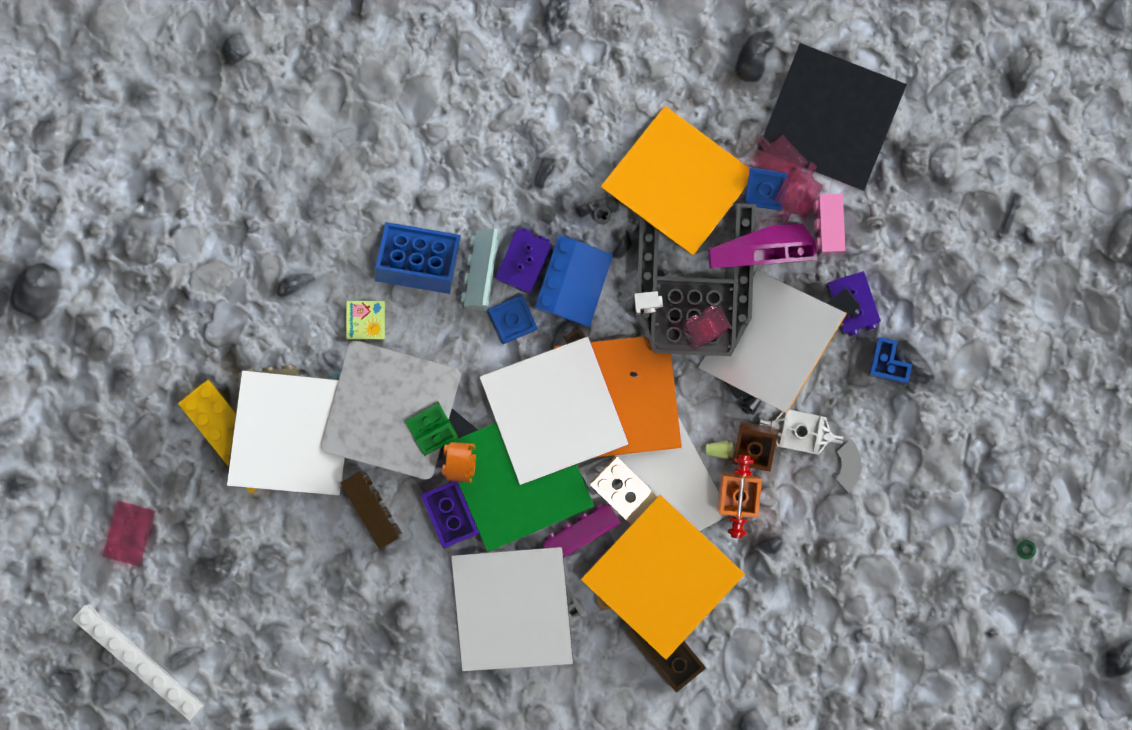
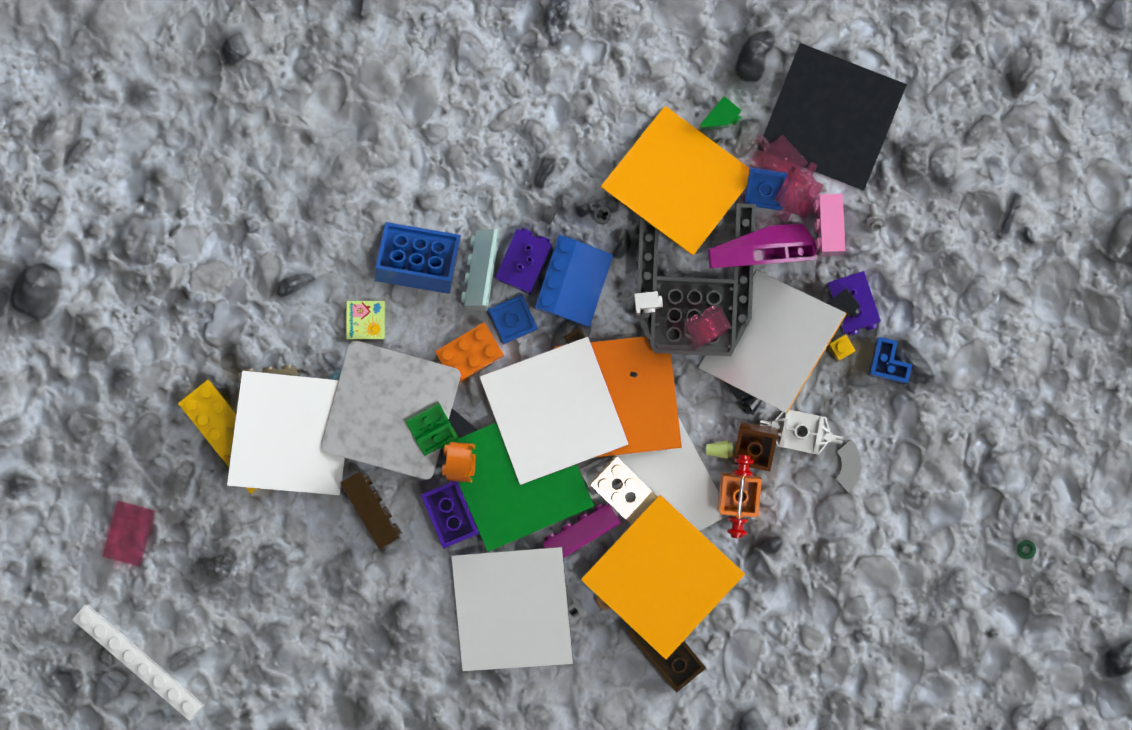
(471, 352): none -> orange brick
(722, 116): none -> green slope
(841, 348): none -> yellow brick

